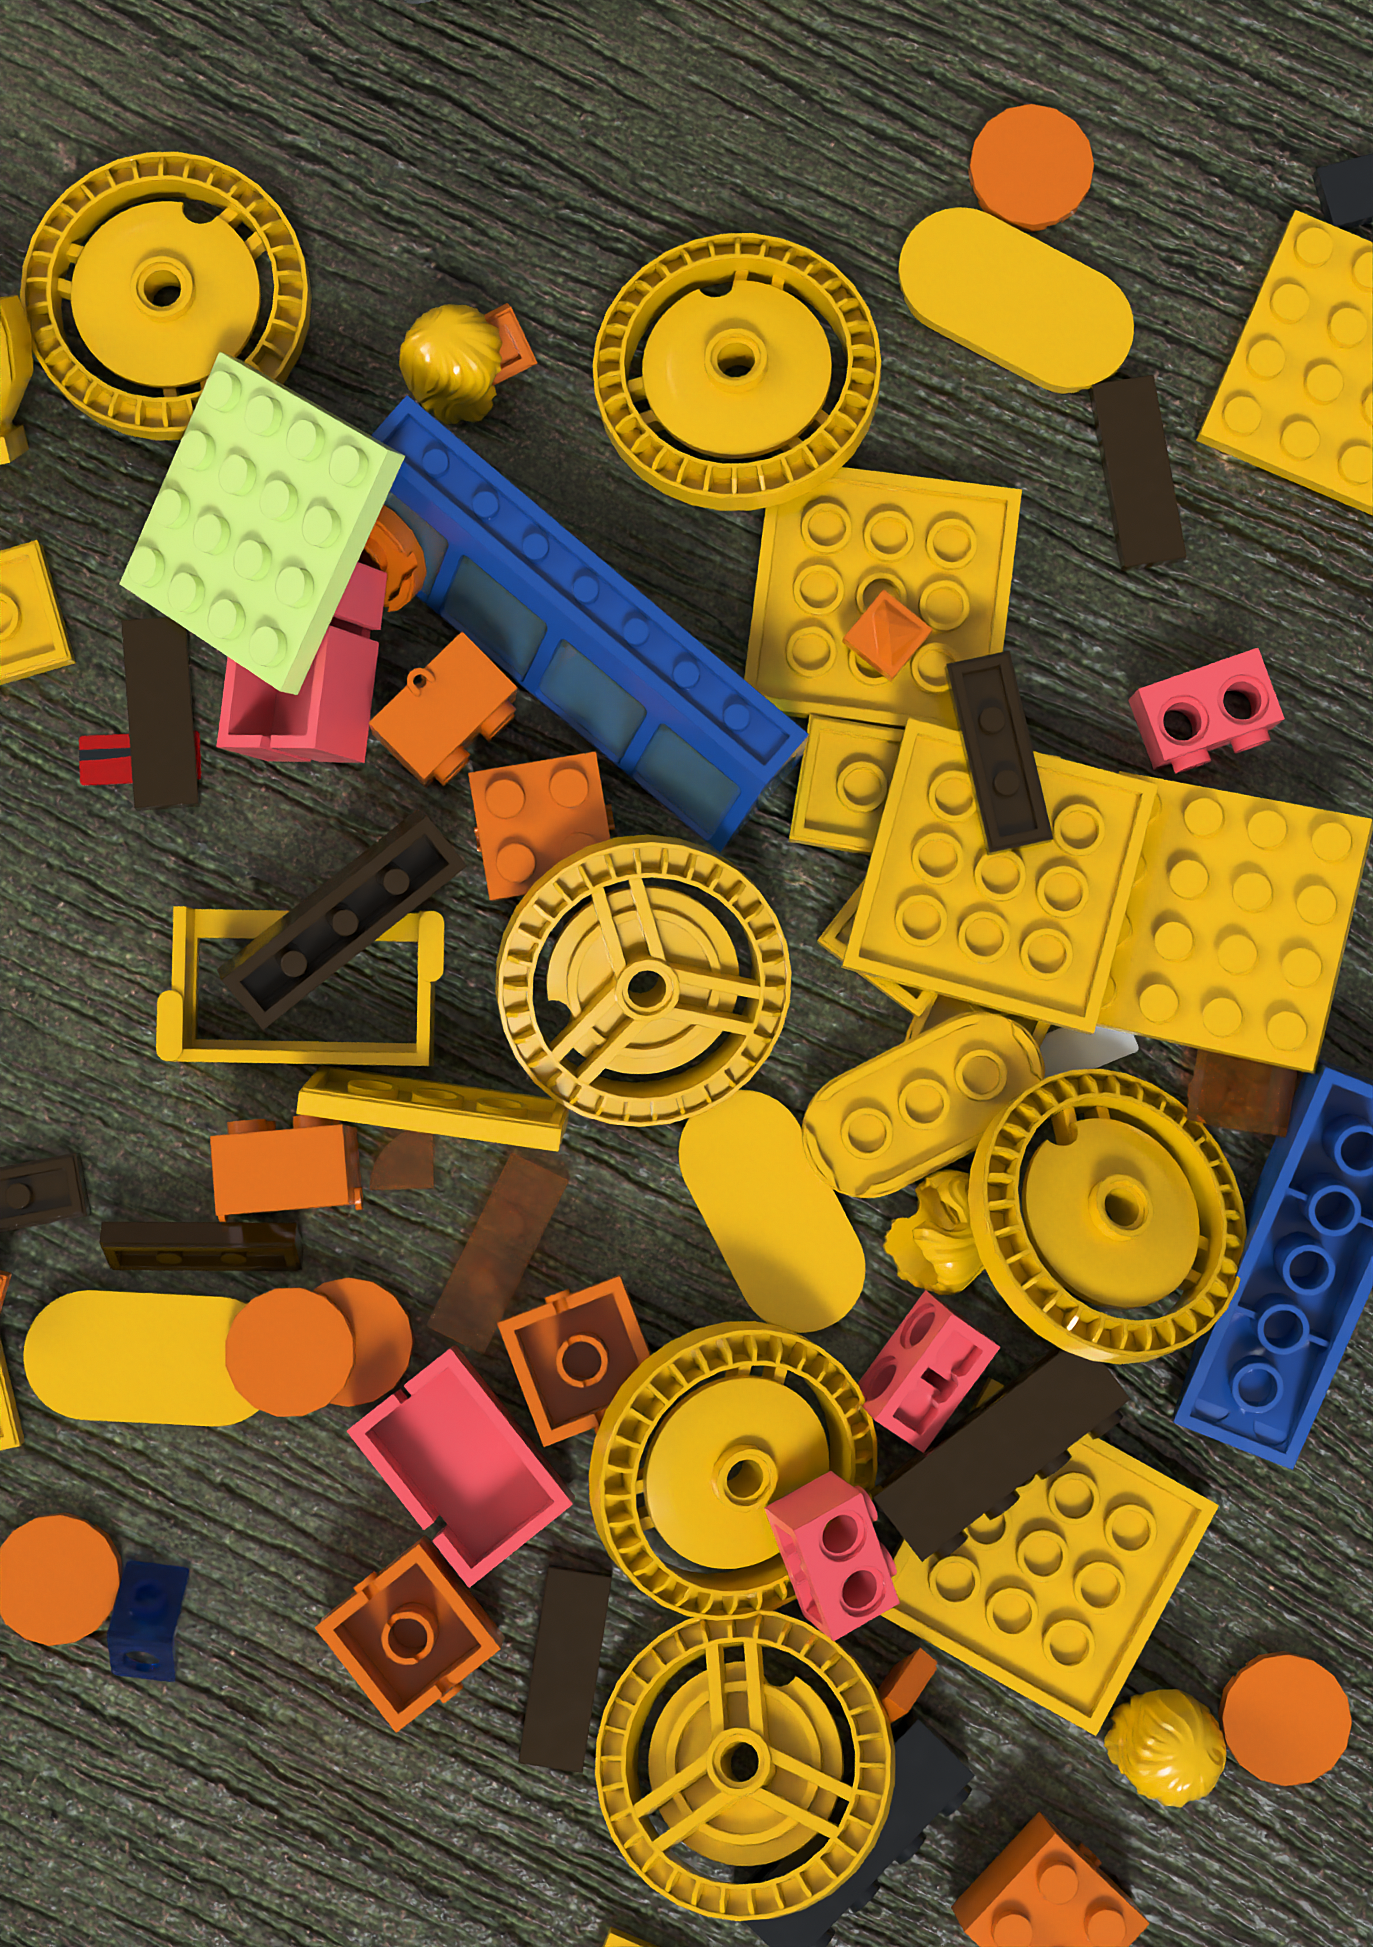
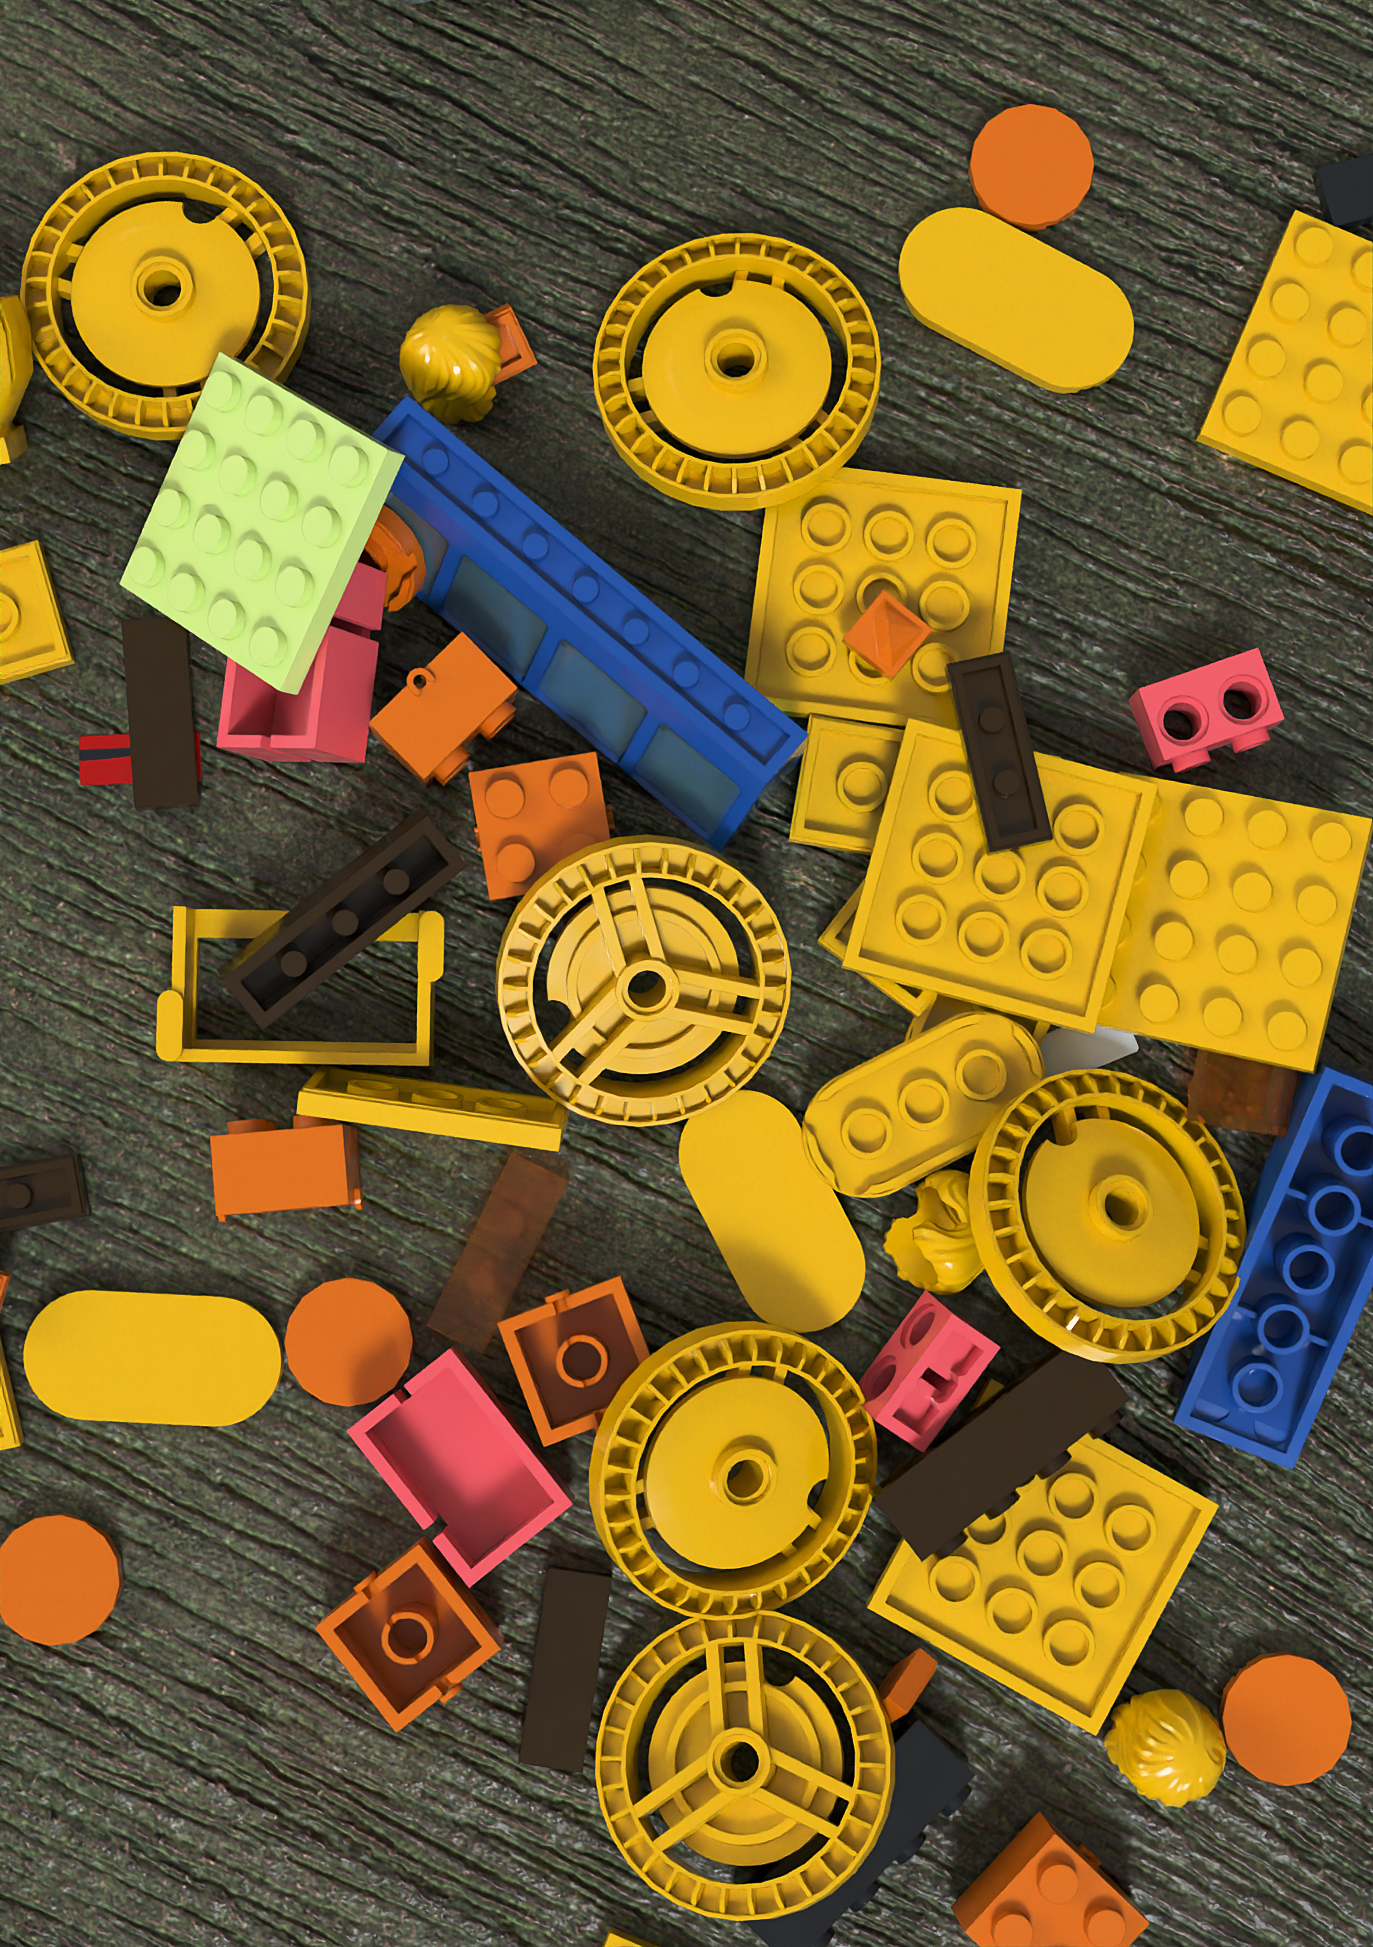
(147, 1619): clear blue bracket -> none
(202, 1246): dark brown tile -> none
(290, 1351): orange tile -> none
(406, 1163): clear orange tile -> none
(824, 1559): coral brick -> none
(1137, 473): dark brown tile -> none

